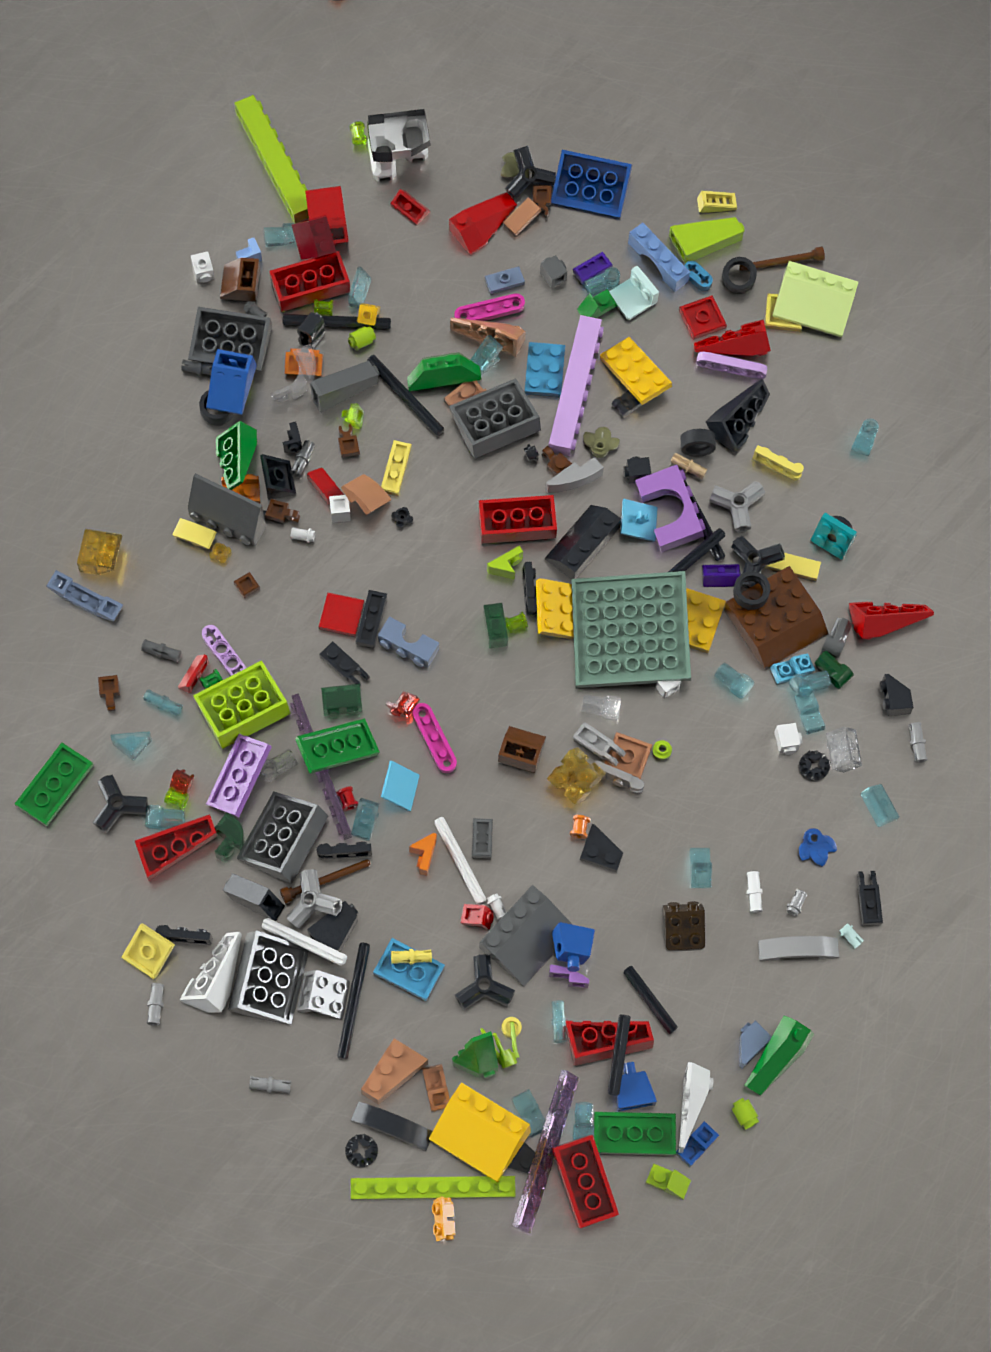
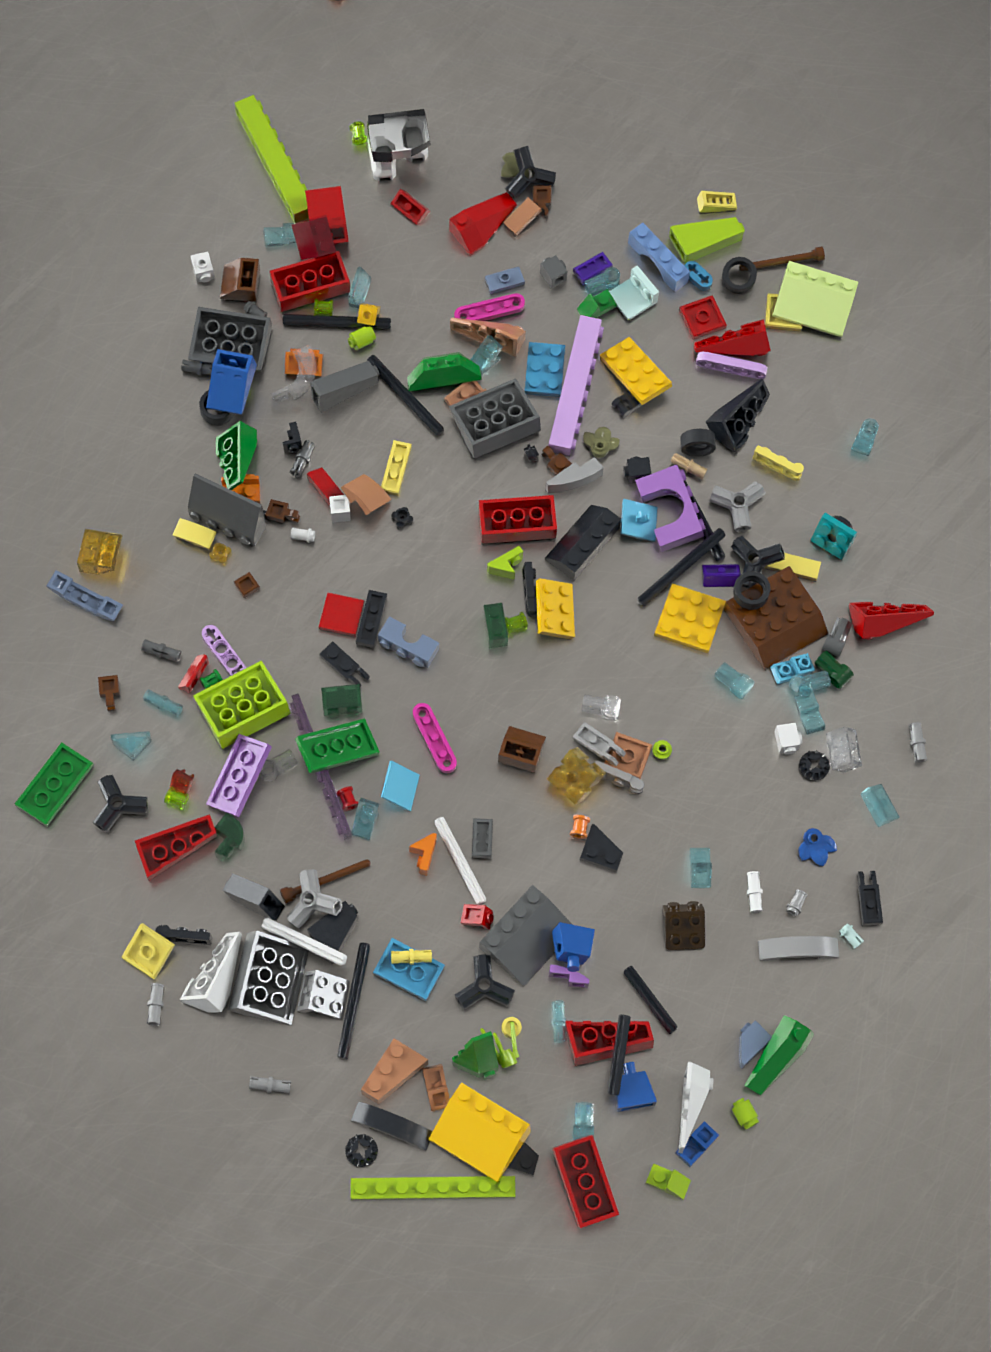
(158, 816): clear light blue piece -> none
(251, 251): light blue panel -> none
(277, 477): black slope -> none
(283, 836): dark grey slope -> none
(311, 330): black brick -> none
(343, 850): black hinge -> none
(347, 443): reddish brown plate -> none
(354, 415): clear neon green tile -> none
(404, 705): clear red bracket -> none
(441, 1210): light orange hinge -> none
(497, 906): white pin -> none
(529, 1111): clear light blue slope -> none
(544, 1155): clear purple plate -> none
(591, 183): blue slope -> none
(630, 629): sand green plate -> none
(635, 1133): green plate -> none
(667, 687): white slope -> none
(897, 696): black slope -> none

